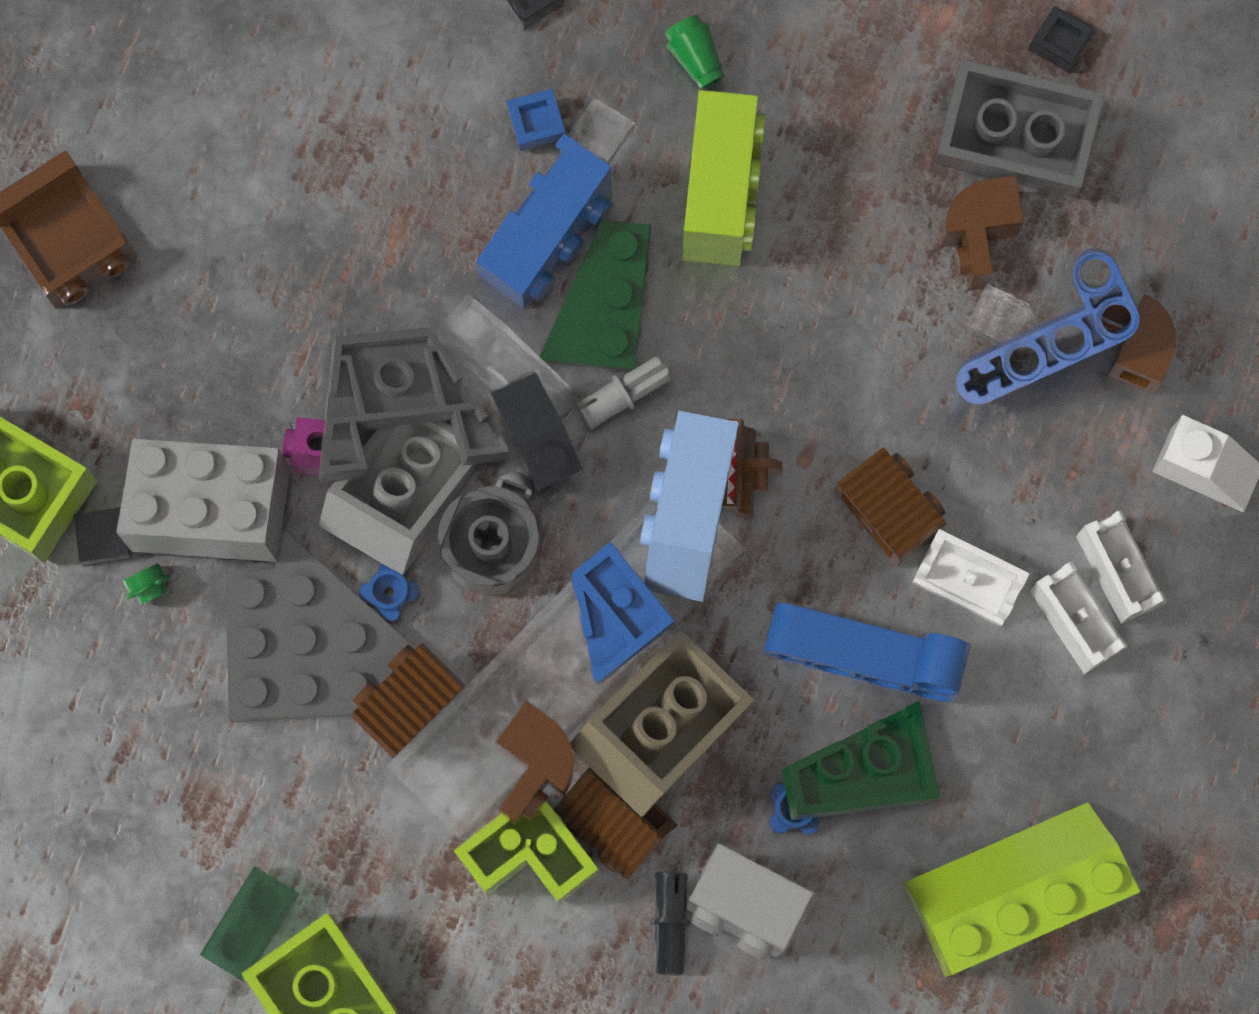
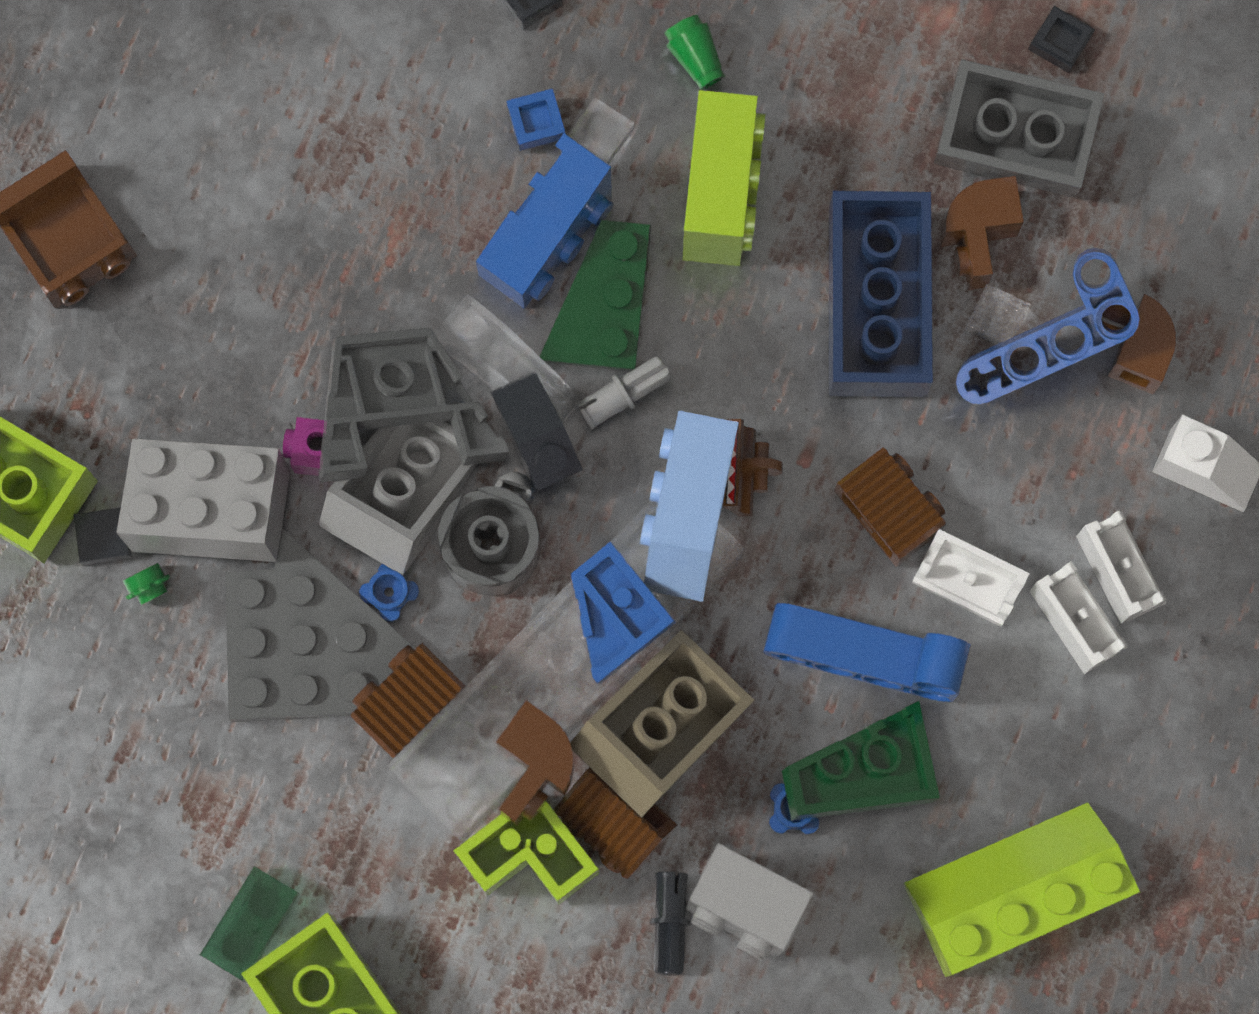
(880, 294): none -> dark blue brick

